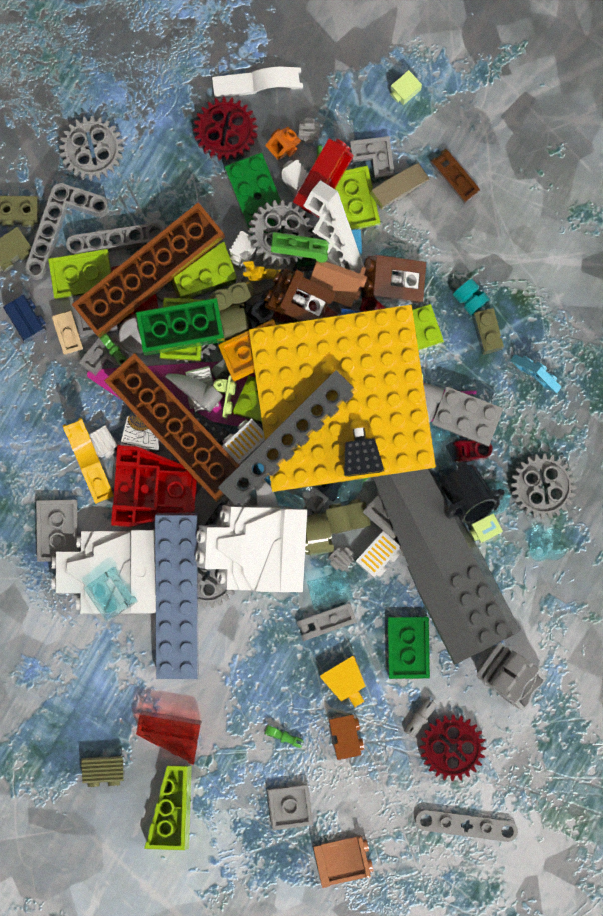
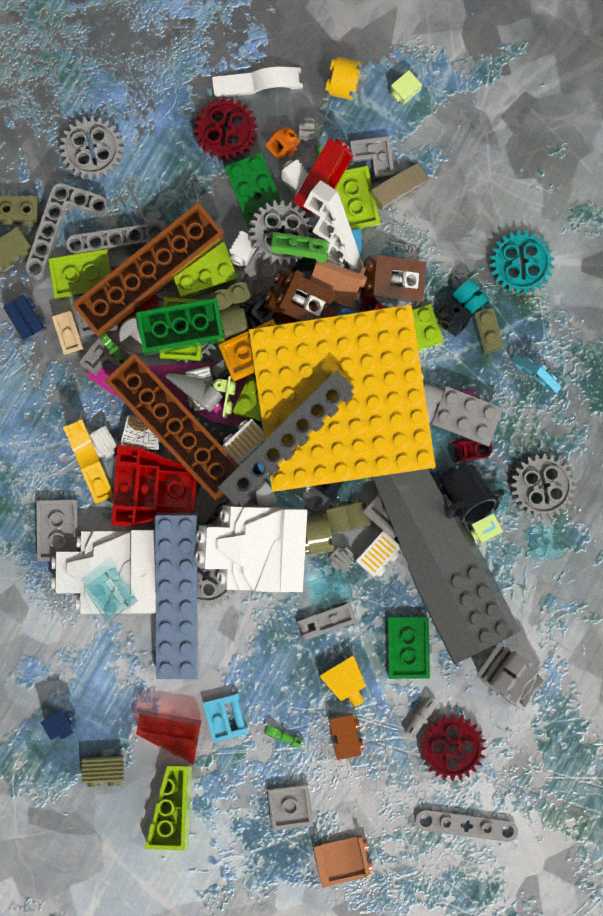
(59, 724): none -> dark blue brick
(218, 718): none -> medium azure plate
(258, 273): yellow piece -> none
(343, 128): clear plate -> none
(344, 78): none -> yellow brick
(362, 455): black torso -> none
(454, 318): none -> black brick
(455, 176): reddish brown plate -> none
(503, 264): none -> teal gear

